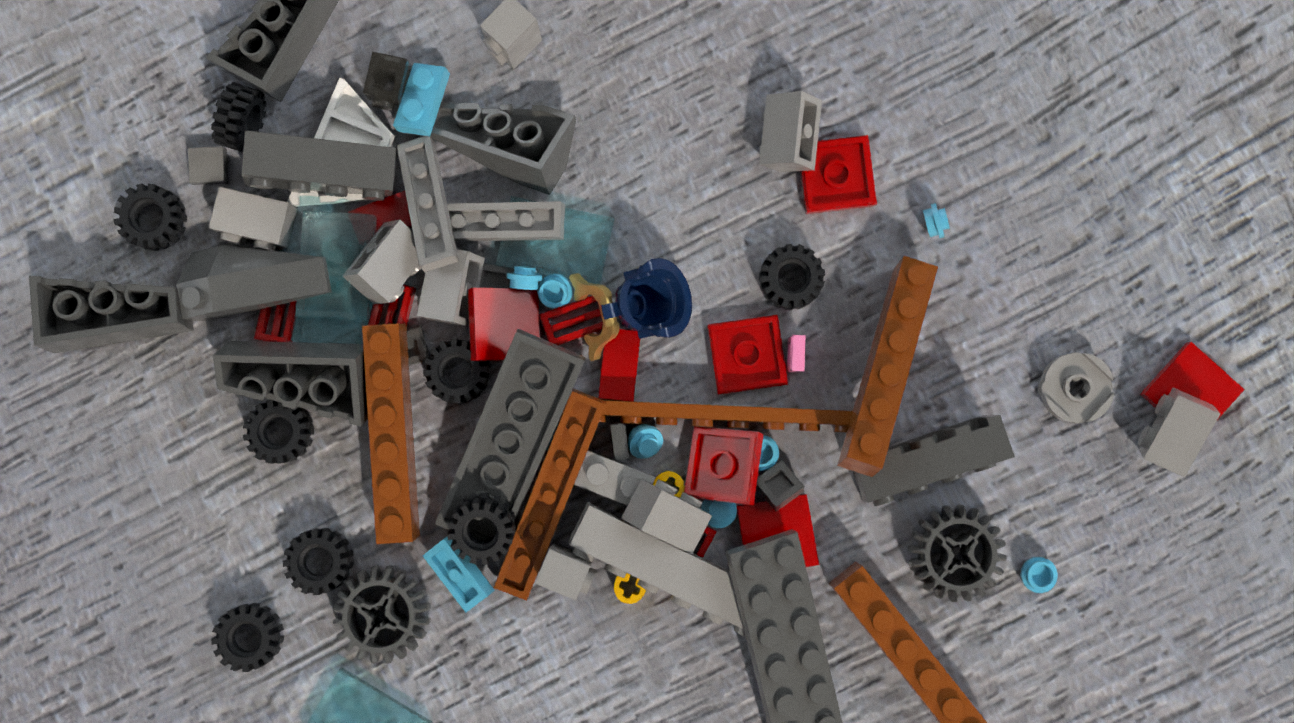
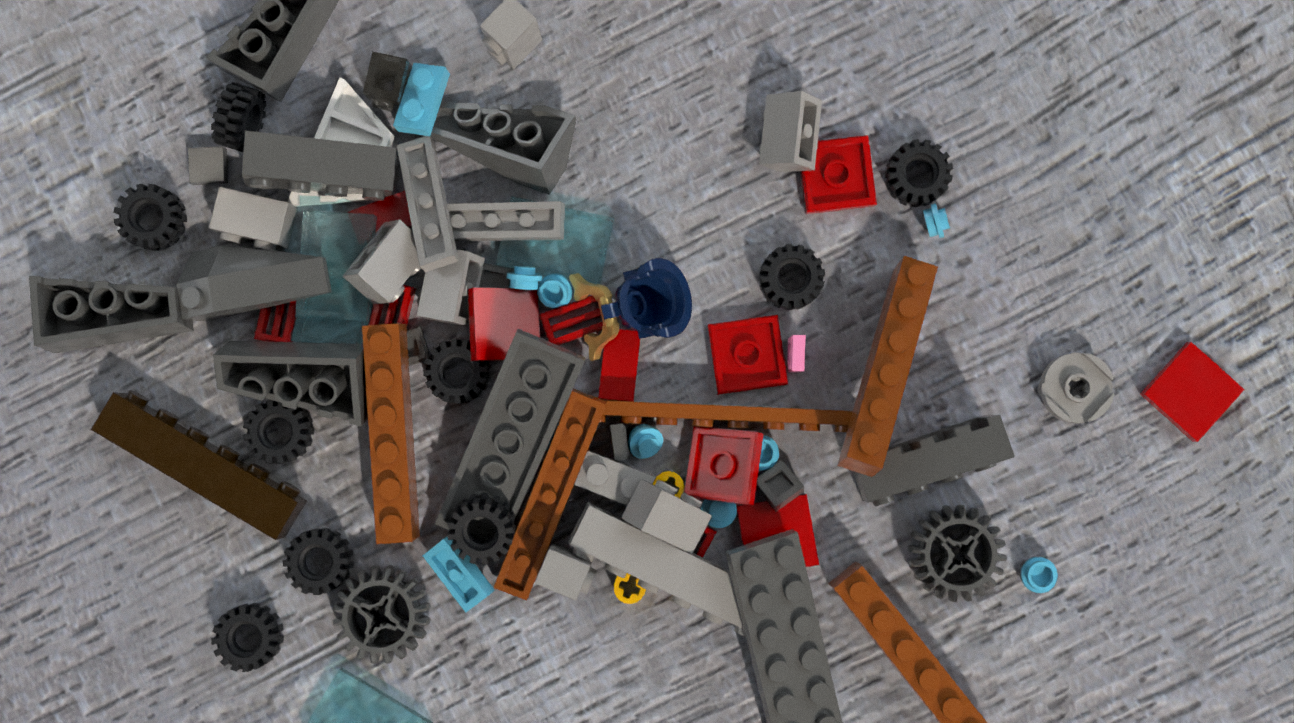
(200, 464): none -> dark brown brick
(918, 152): none -> black tyre
(1177, 431): light grey brick -> none

